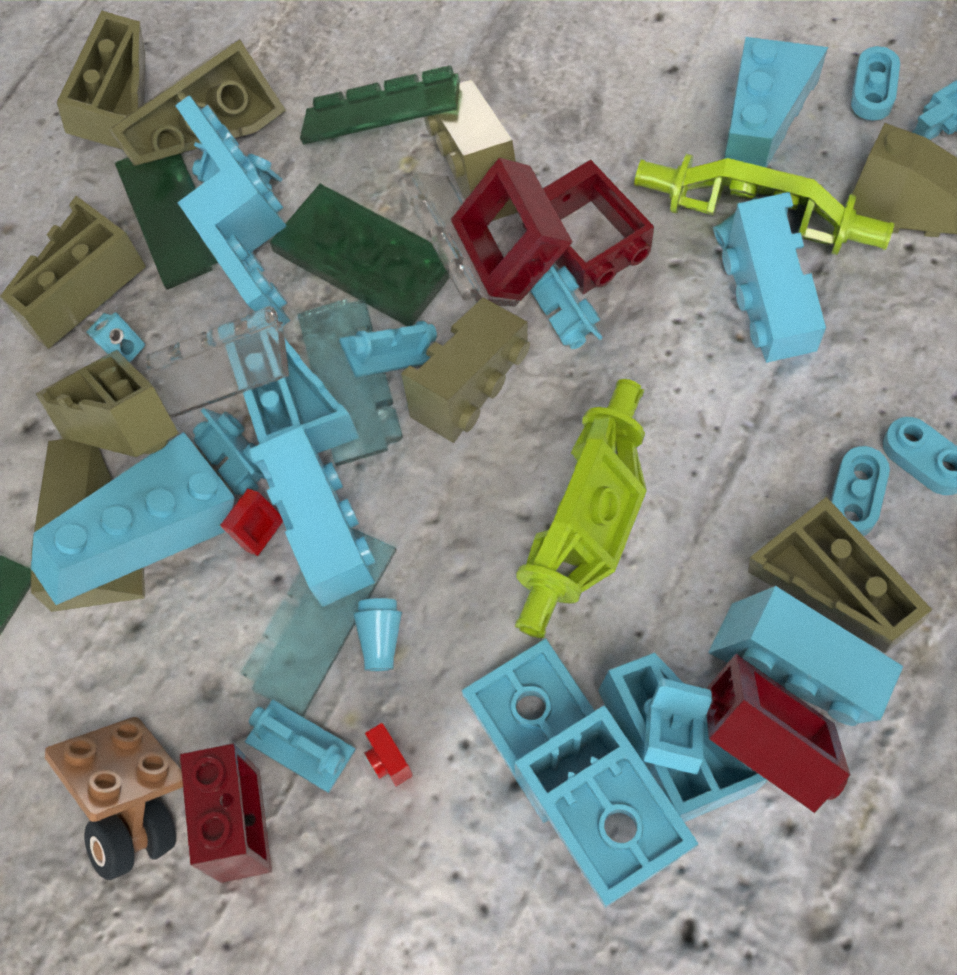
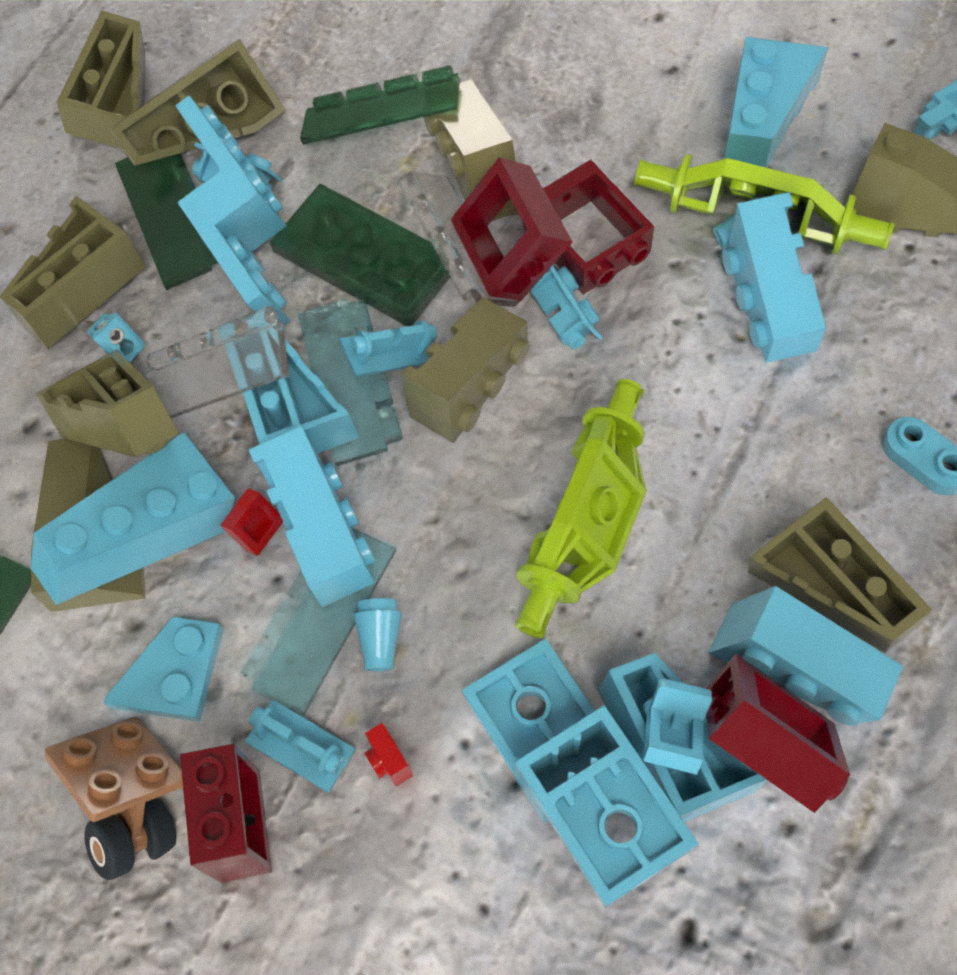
(171, 672): none -> medium azure wing
(224, 438): medium azure hinge -> none
(860, 495): medium azure plate -> none
(875, 83): medium azure plate -> none

